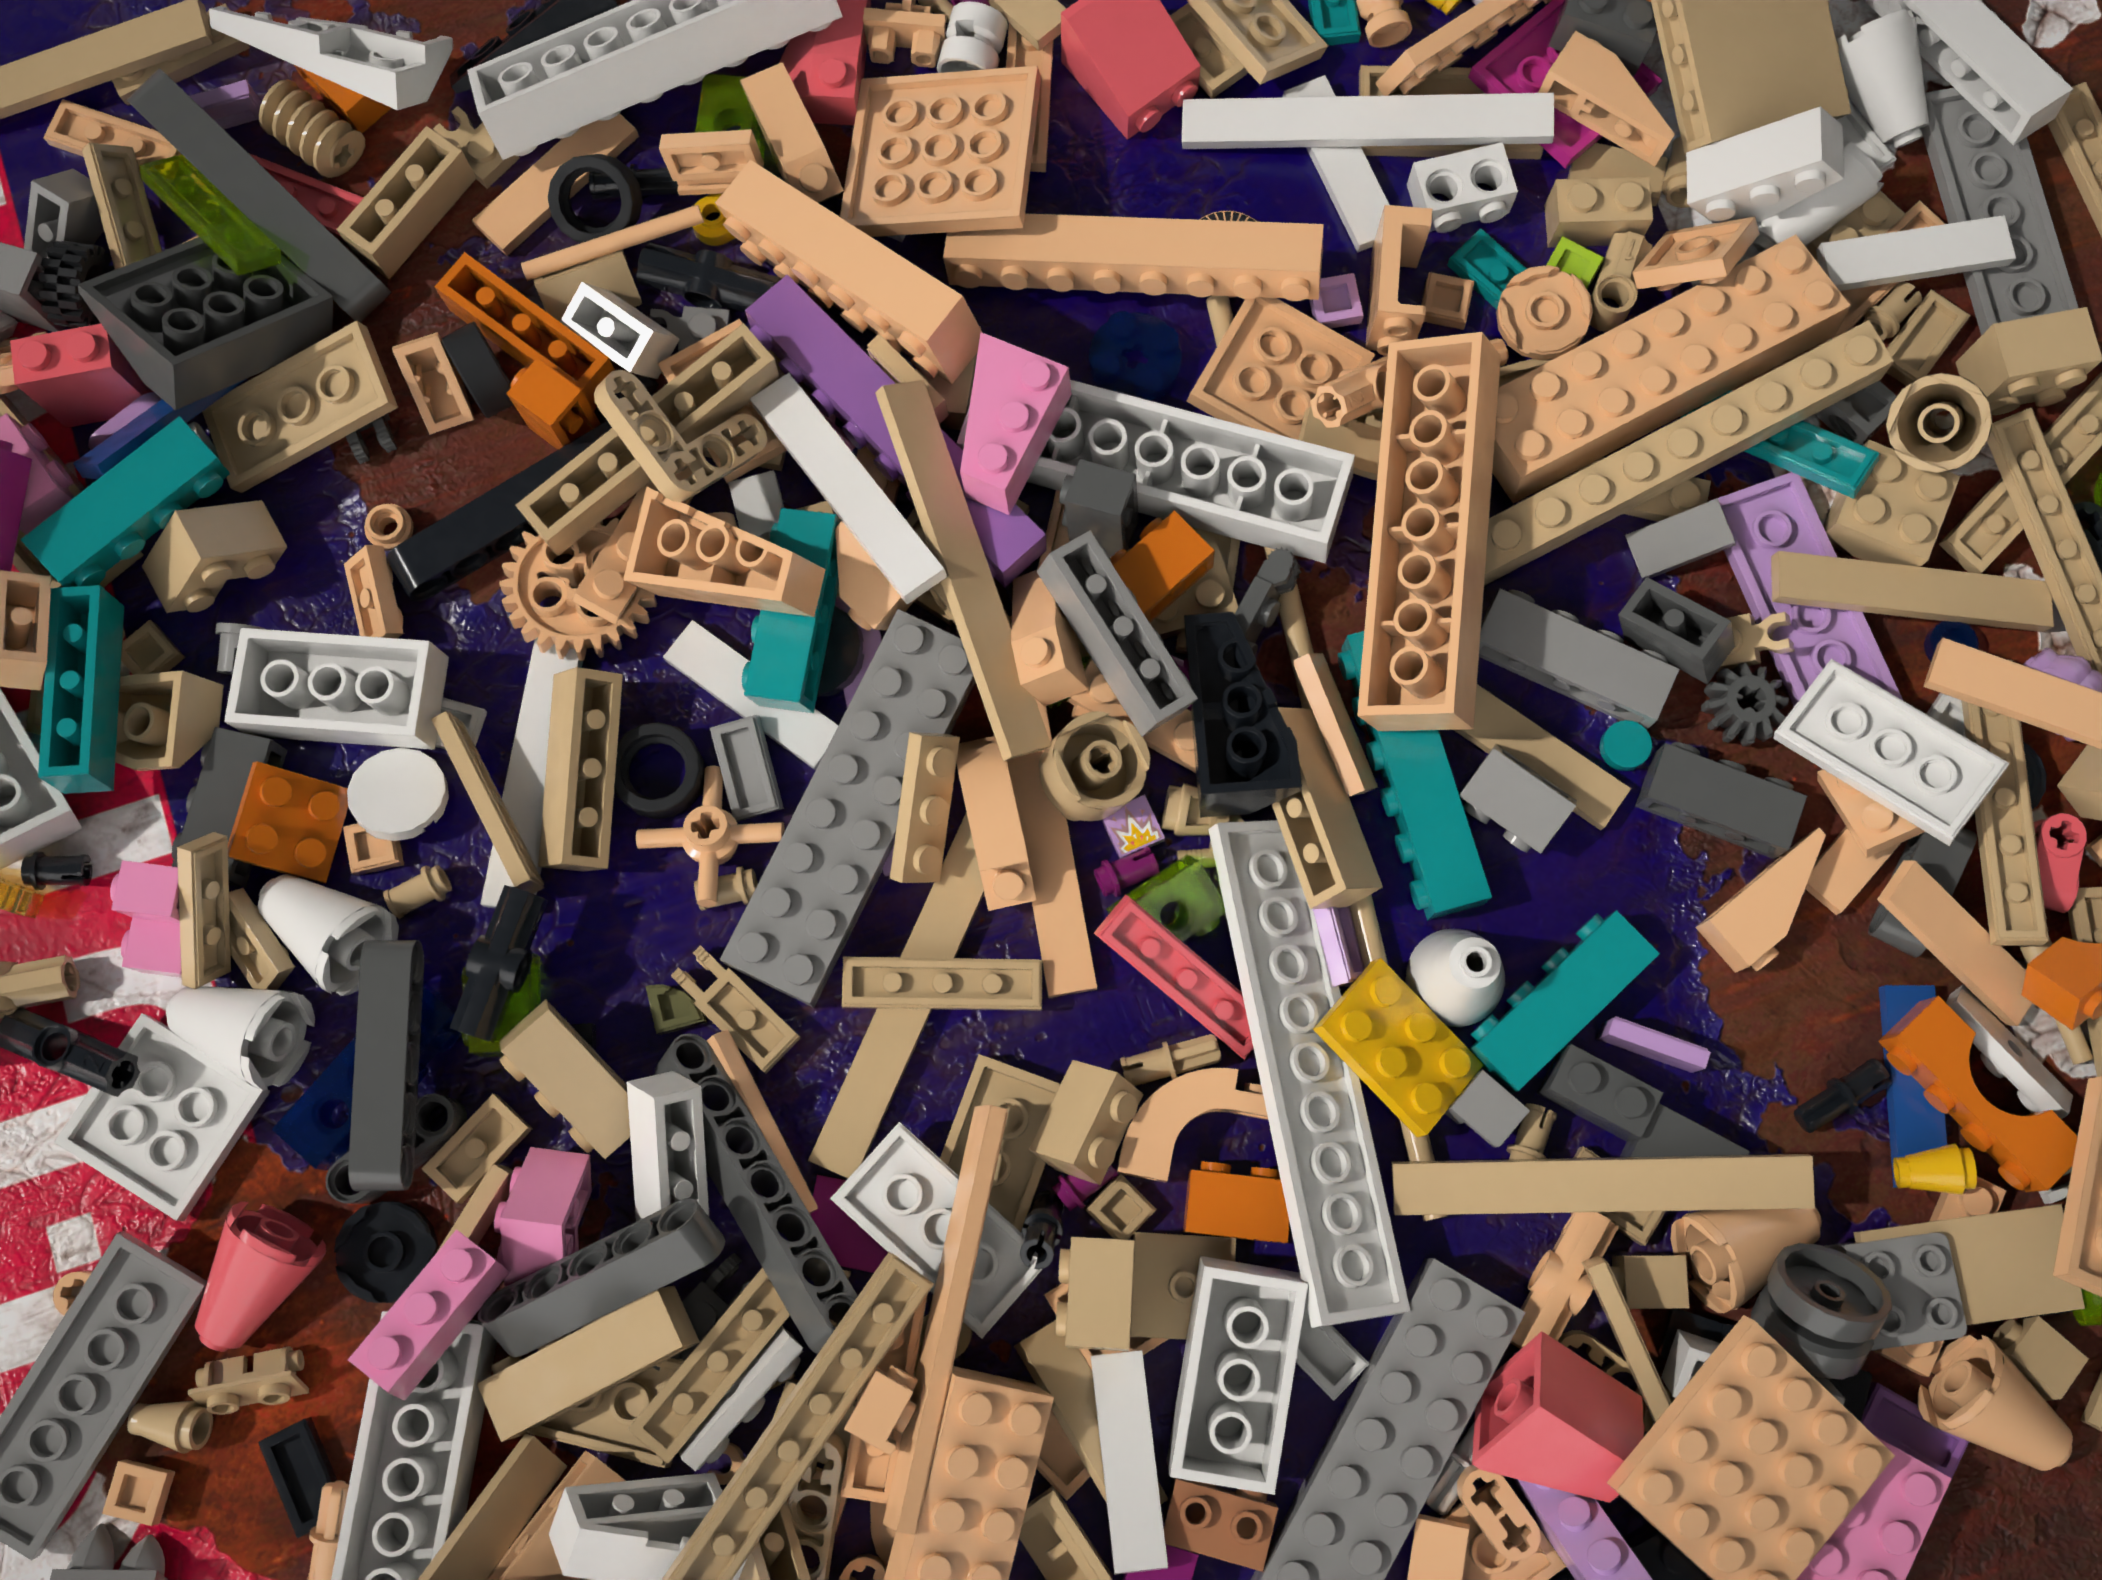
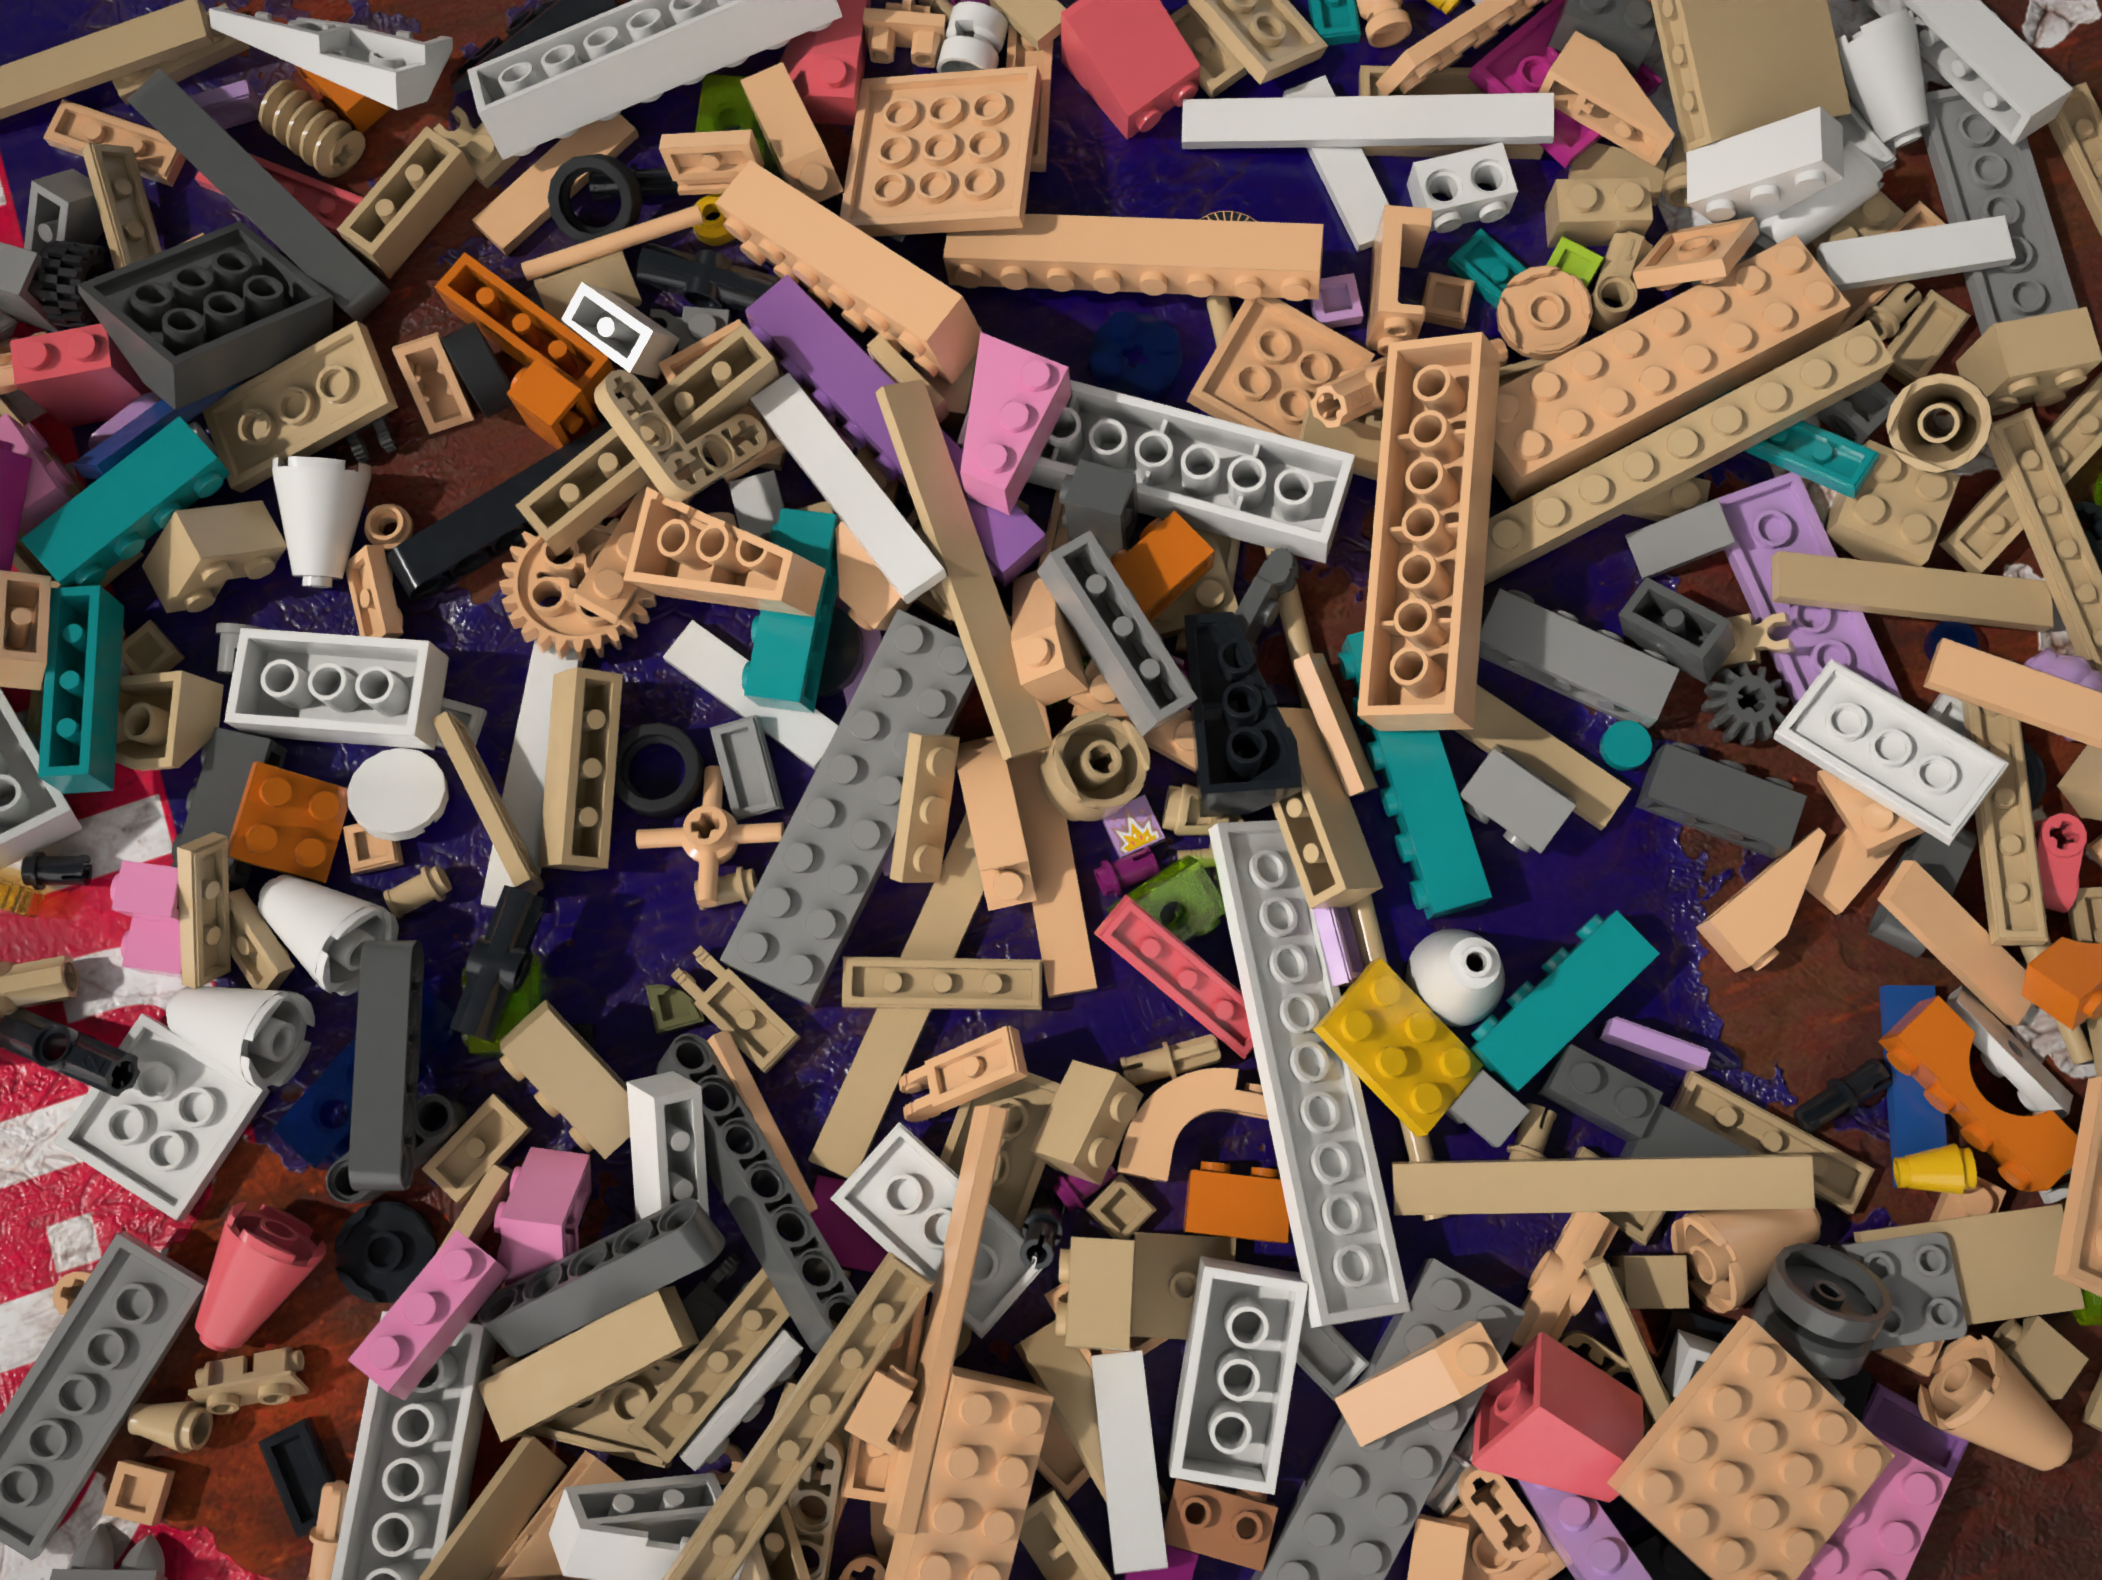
(210, 214): clear neon green tile -> none
(319, 514): none -> white cone
(964, 1073): none -> light nougat hinge
(1421, 1382): none -> light nougat slope
(1837, 1176): none -> tan tile

